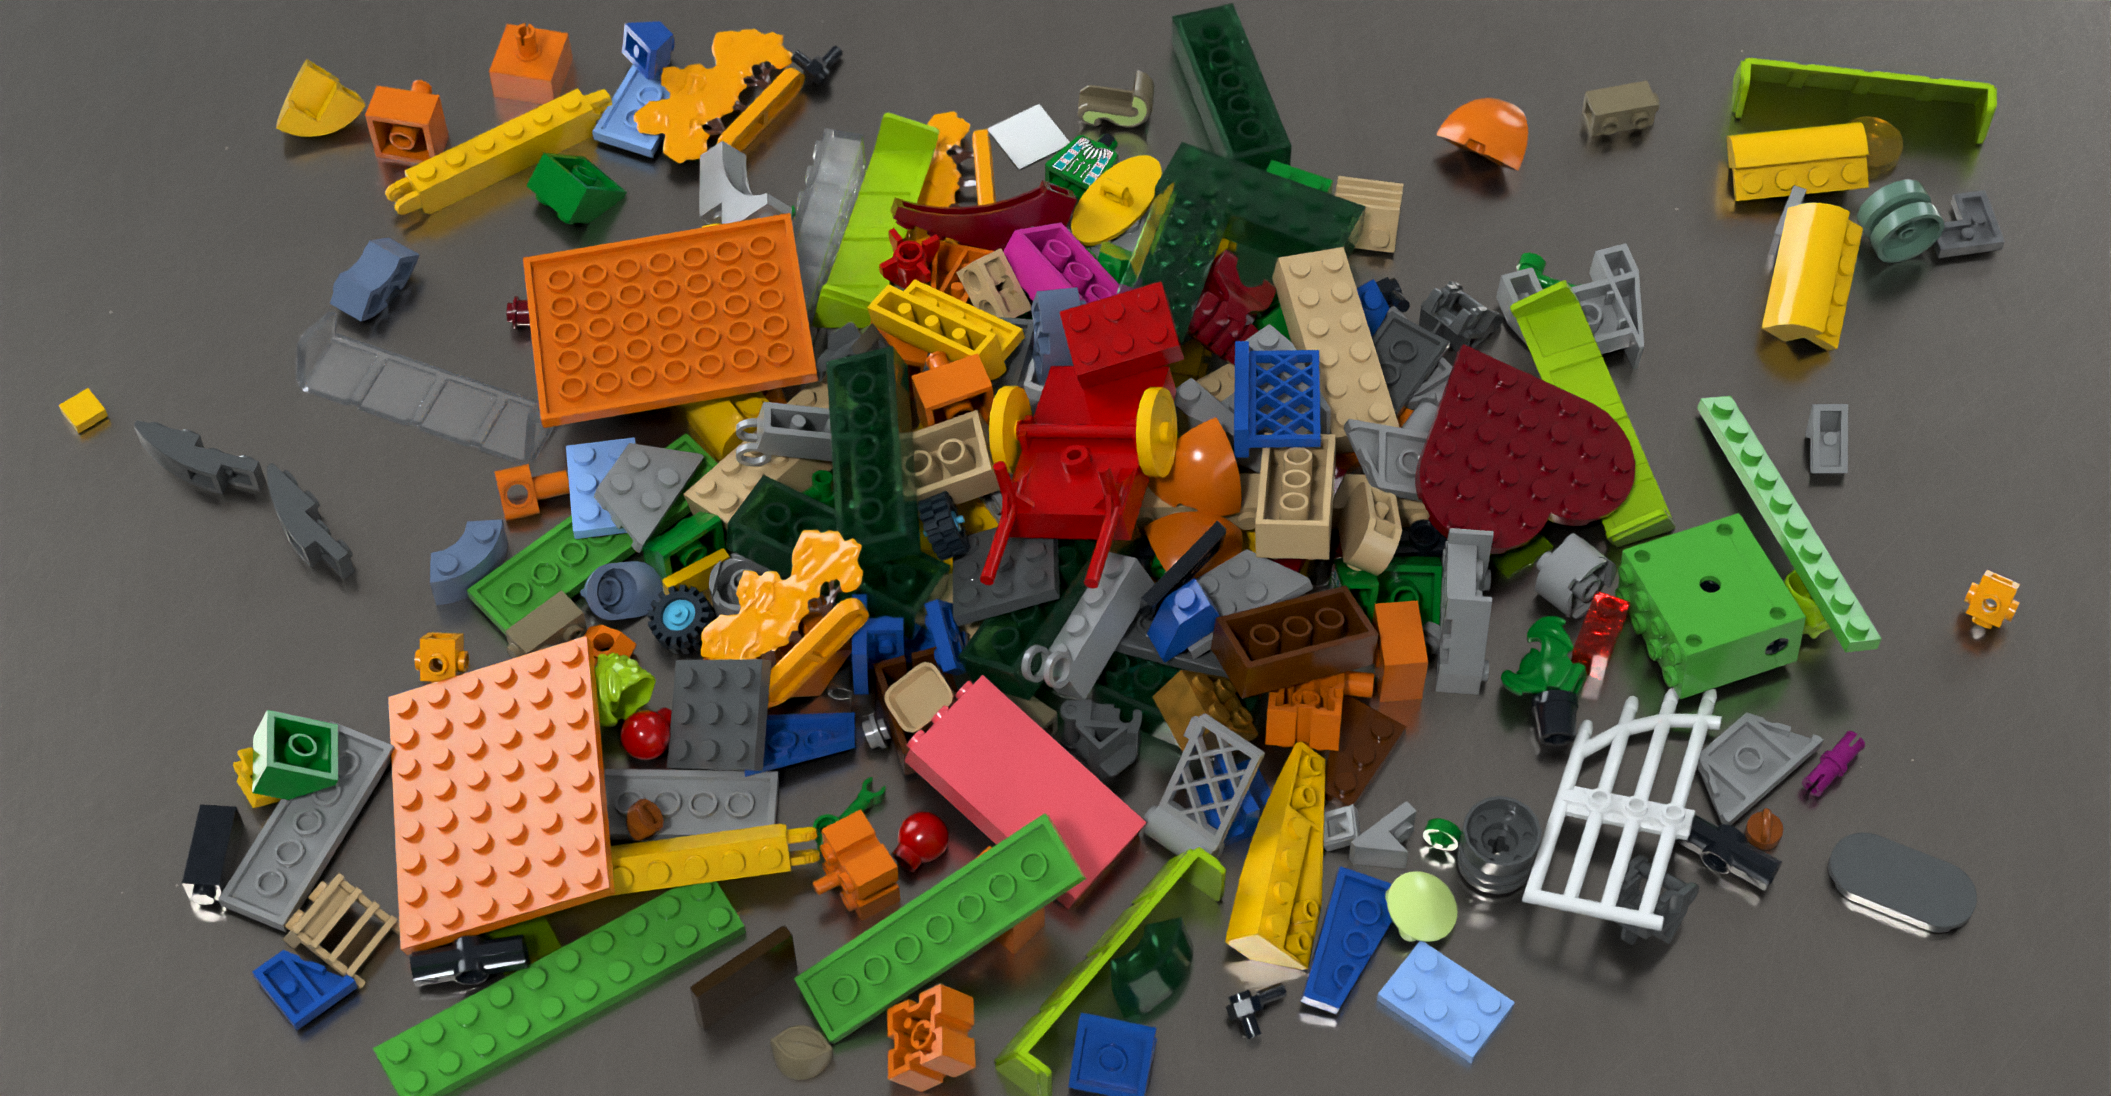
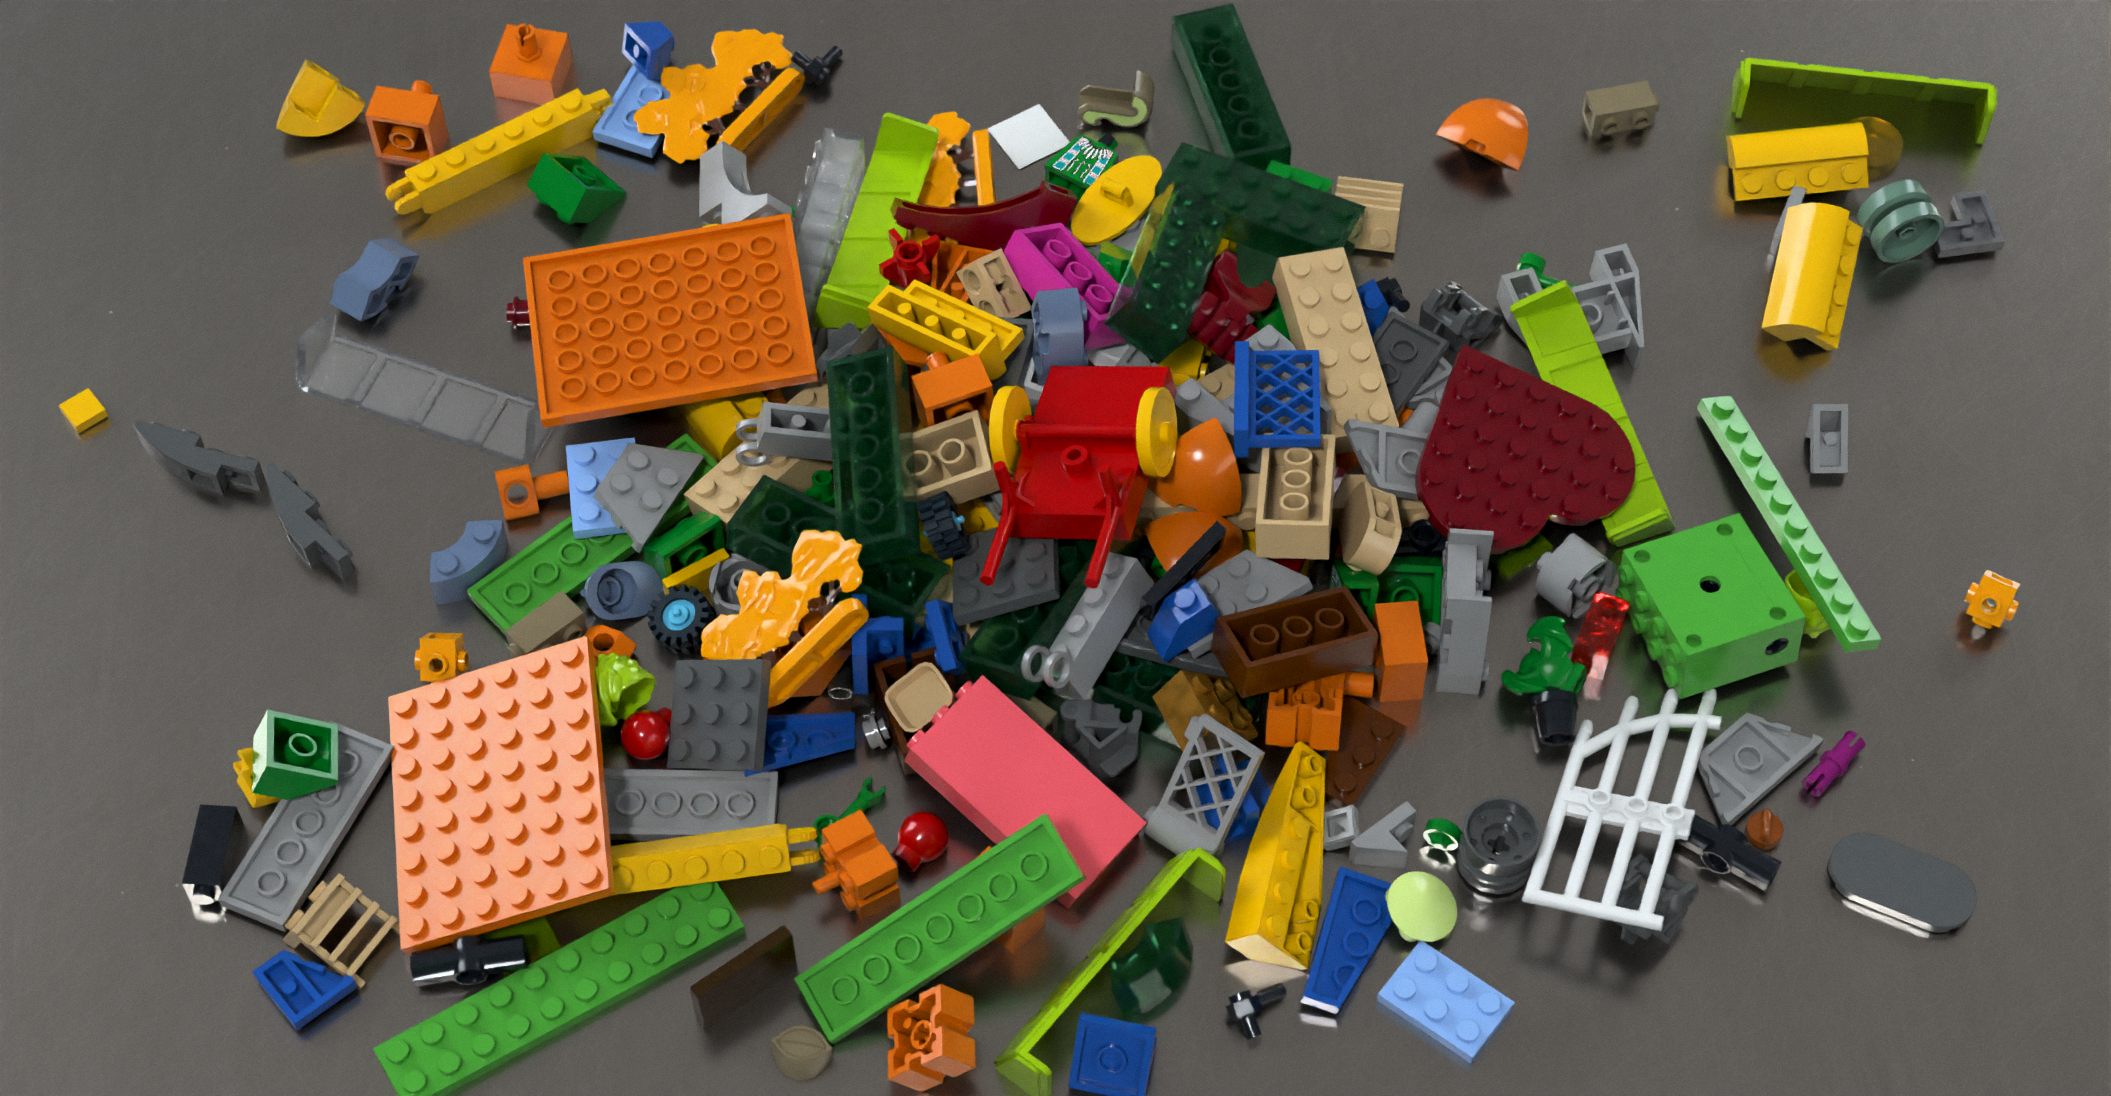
(643, 819): dark orange tile -> none
(1121, 335): red brick -> none

